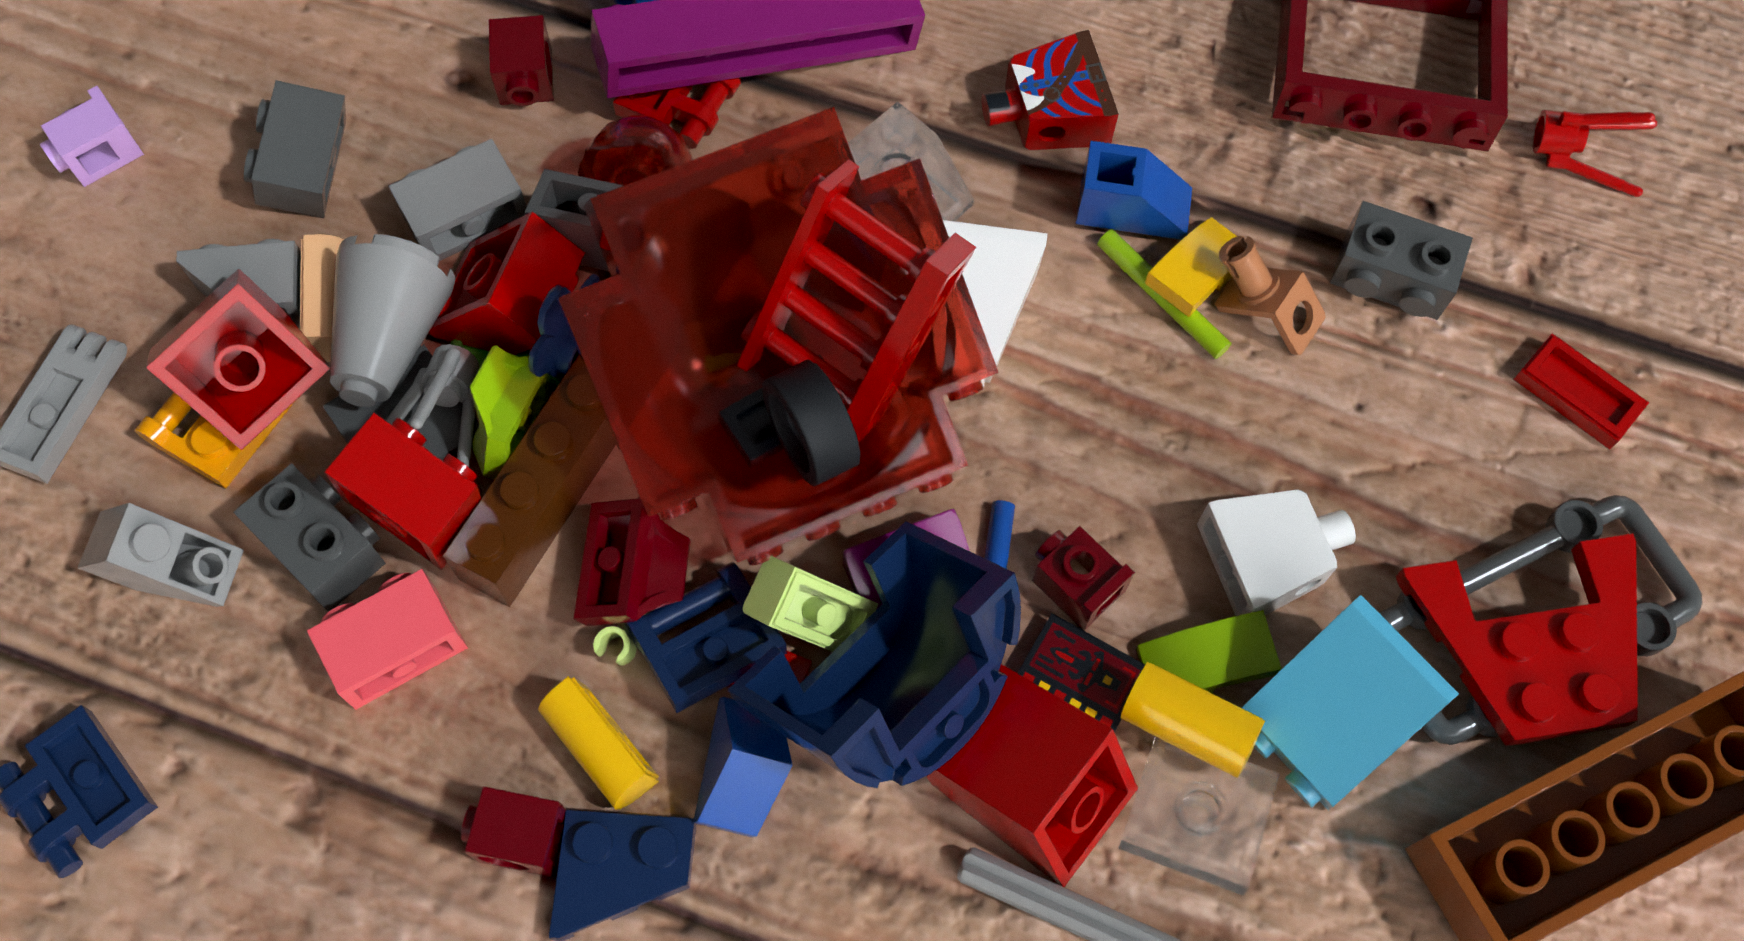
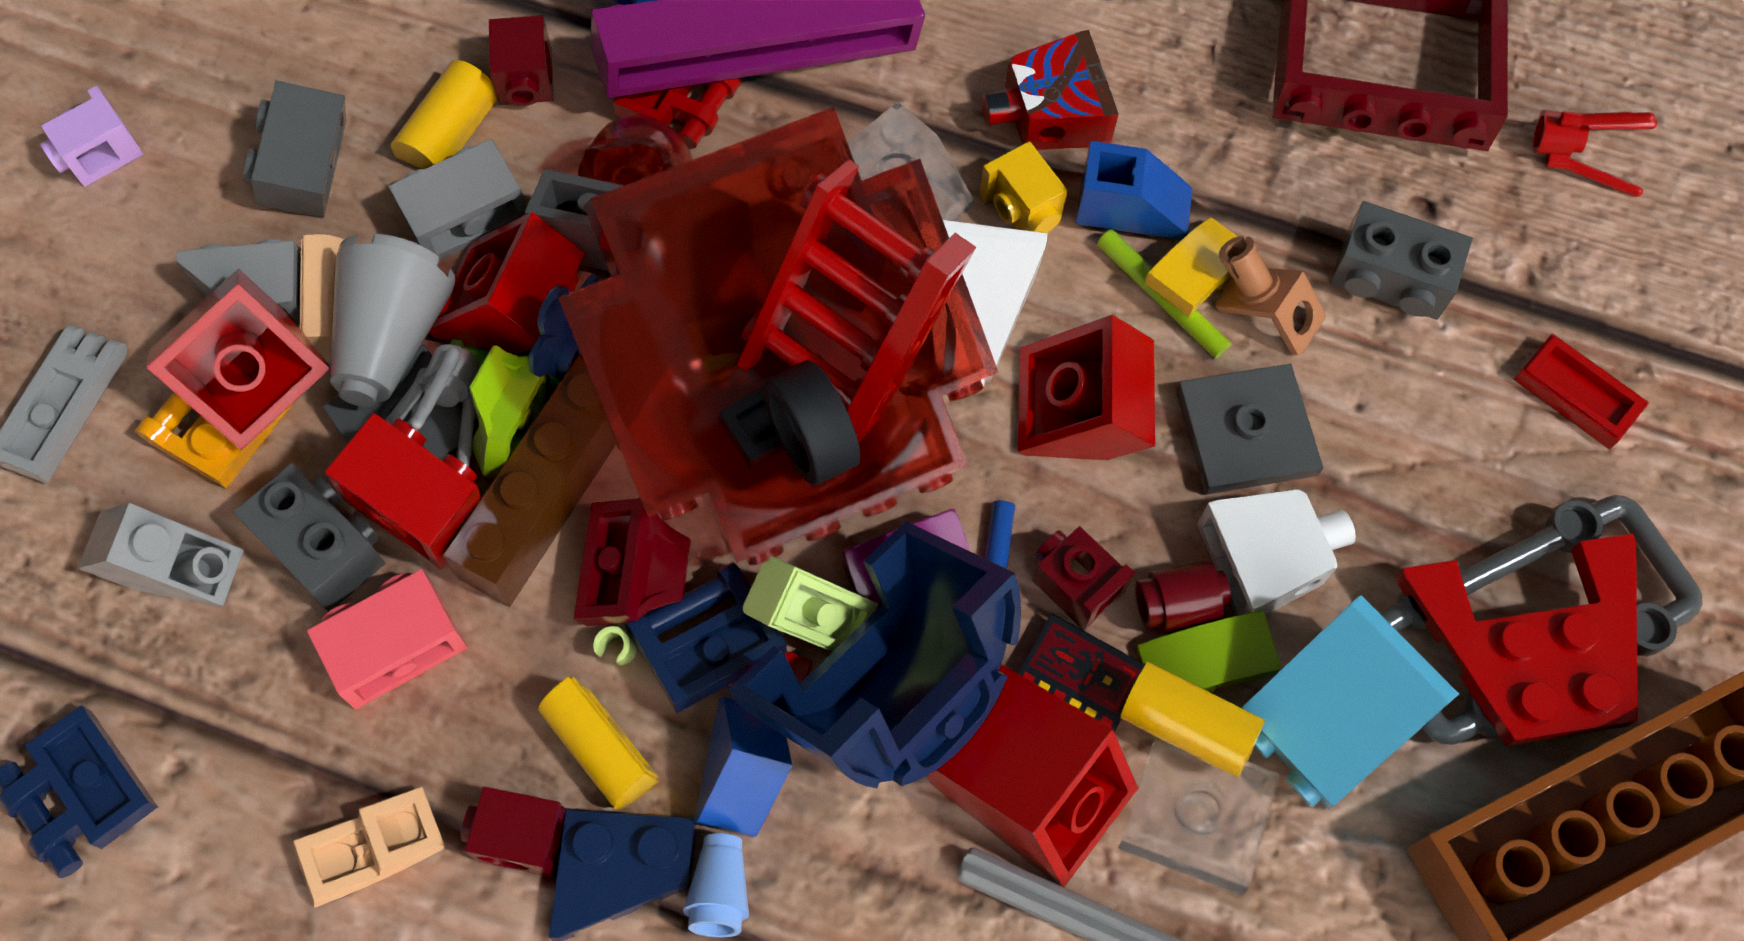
(368, 848): none -> light nougat slope
(446, 116): none -> yellow brick
(718, 888): none -> light blue cone
(1024, 190): none -> yellow brick
(1087, 393): none -> red slope
(1182, 596): none -> dark red brick
(1249, 429): none -> dark grey plate

